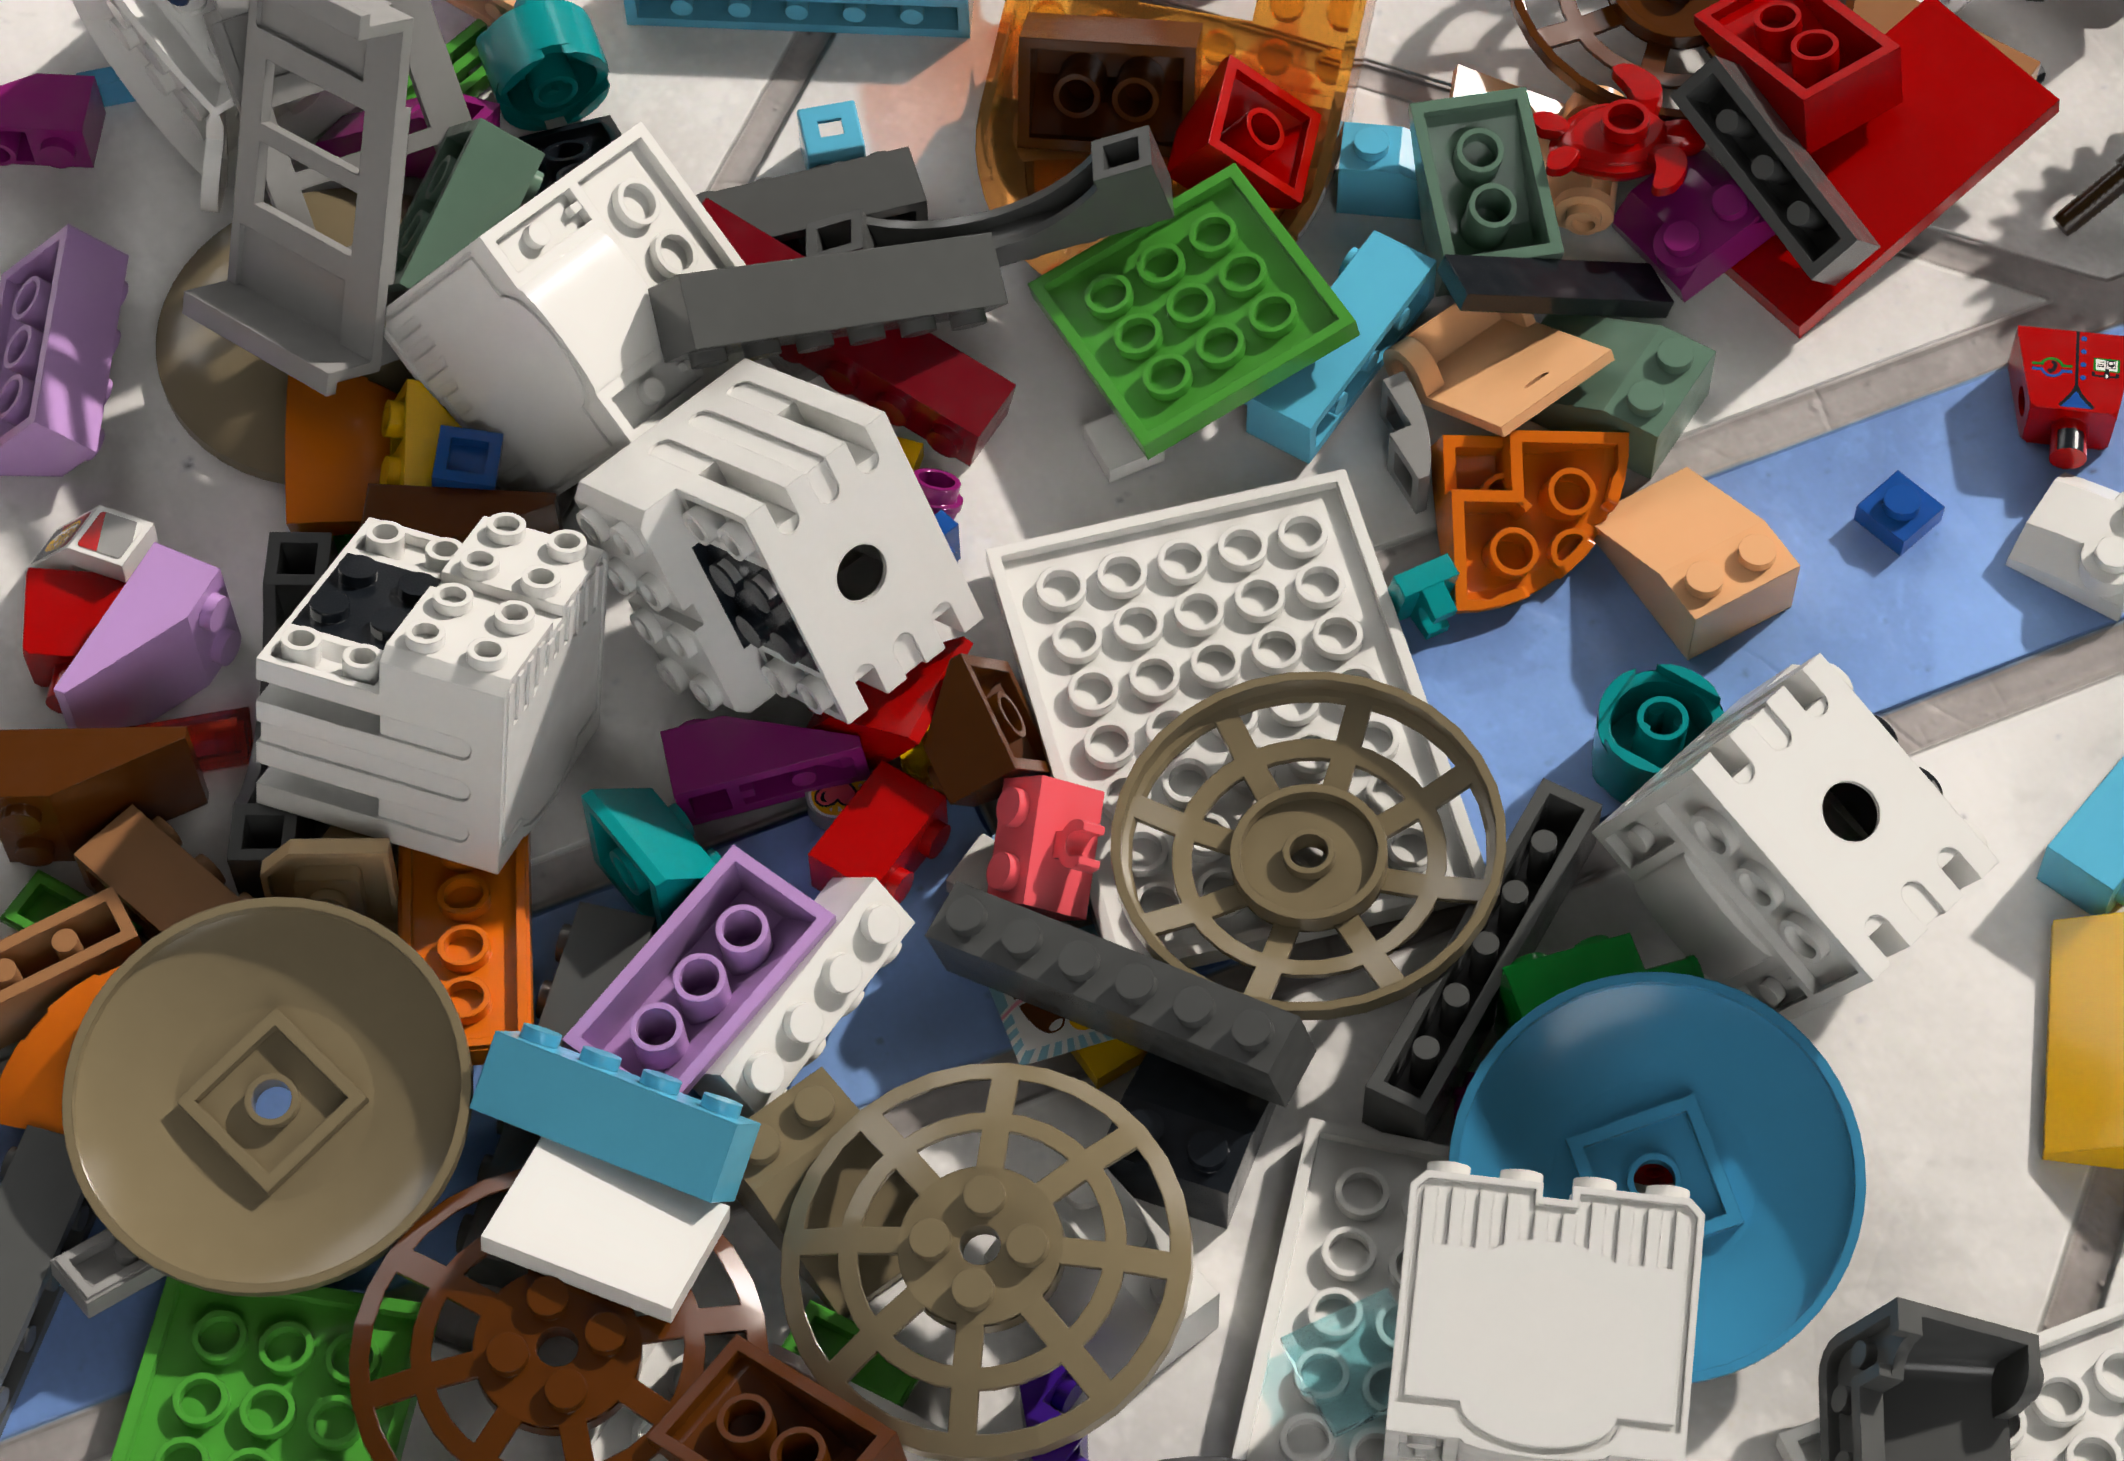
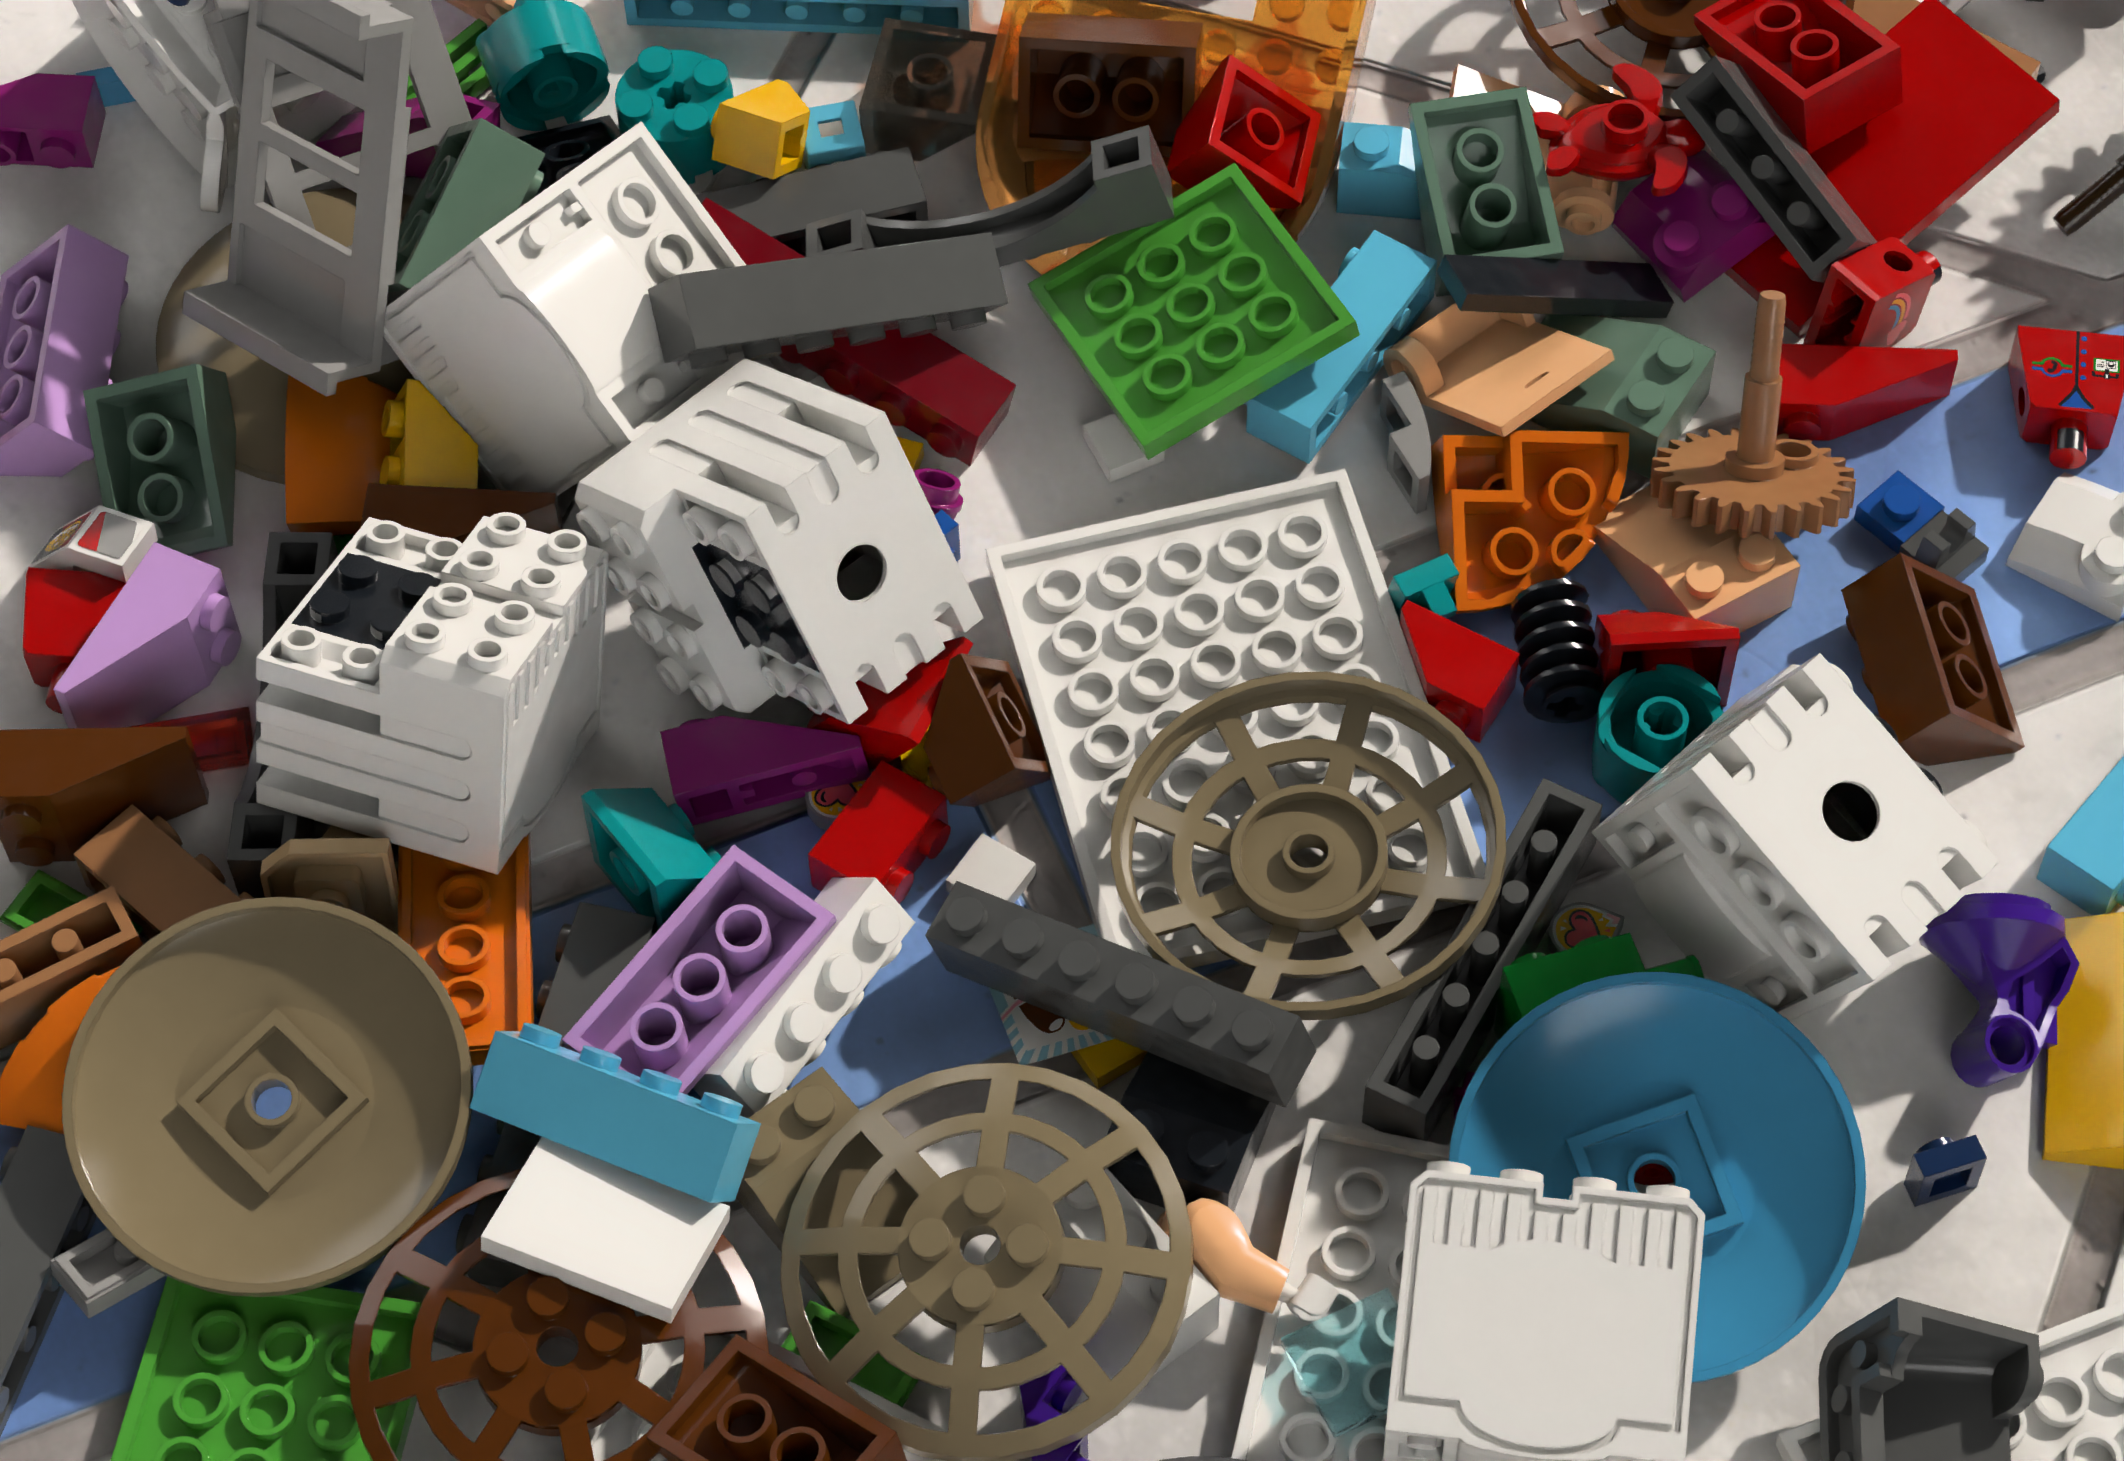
(168, 454): none -> sand green slope
(467, 458): blue plate -> none
(676, 101): none -> teal brick
(762, 130): none -> yellow slope
(924, 87): none -> clear smoke slope
(1046, 845): coral brick -> none
(1243, 1272): none -> light nougat arm
(1459, 669): none -> red slope
(1557, 651): none -> black piece
(1581, 921): none -> tile
(1652, 638): none -> red slope
(1753, 475): none -> medium nougat gear
(1852, 387): none -> red slope
(1873, 296): none -> red torso
(1930, 663): none -> reddish brown slope
(1944, 1169): none -> dark blue plate
(1948, 545): none -> dark grey tile
(2019, 970): none -> dark purple piece

